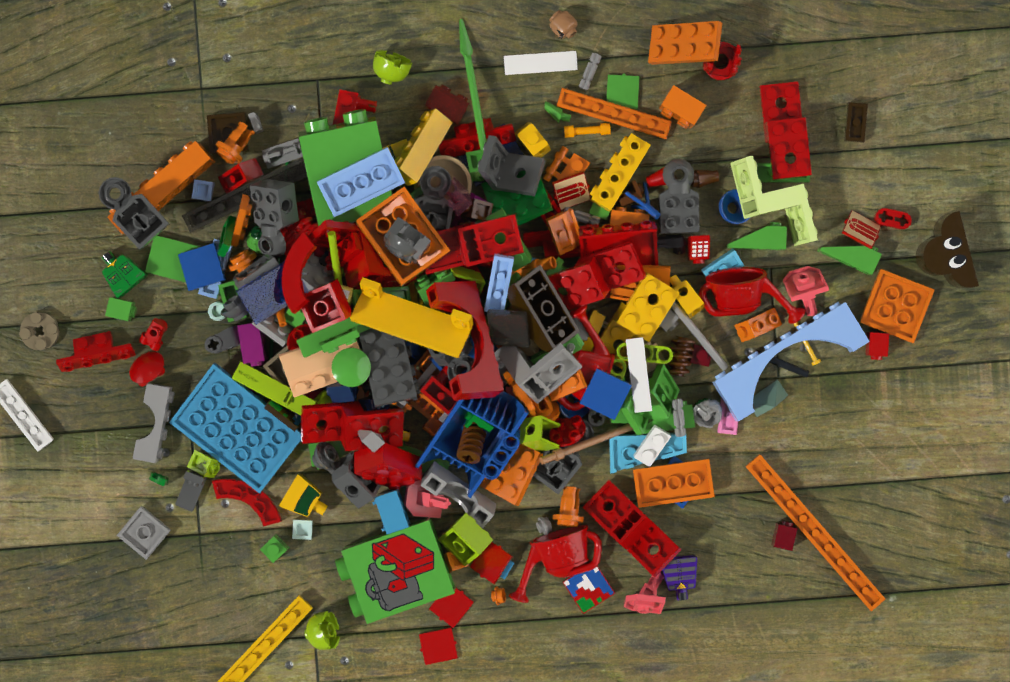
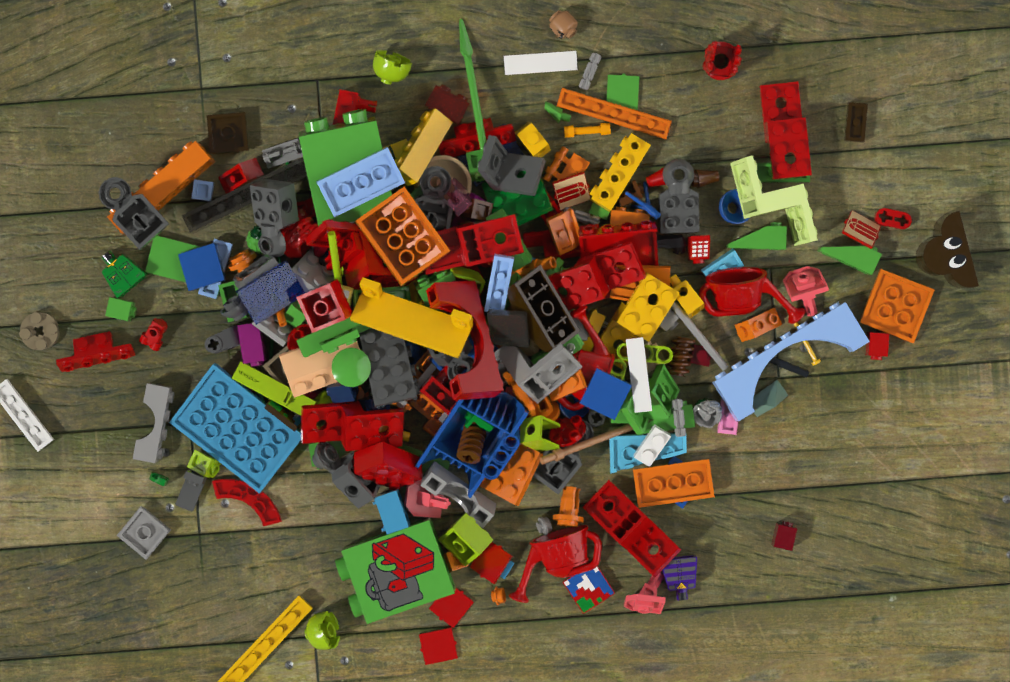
(147, 368): red dish -> none
(214, 311): light aqua tile -> none
(226, 236): green tile -> none
(232, 147): orange piece -> none
(241, 220): orange tile -> none
(255, 121): light grey tile -> none
(274, 548): bright green brick -> none
(292, 272): red tile -> none
(302, 529): light aqua tile -> none
(303, 497): yellow torso -> none
(371, 439): light grey slope -> none
(406, 241): dark grey brick -> none
(682, 107): orange brick -> none
(685, 42): orange plate -> none
(815, 532): orange plate -> none

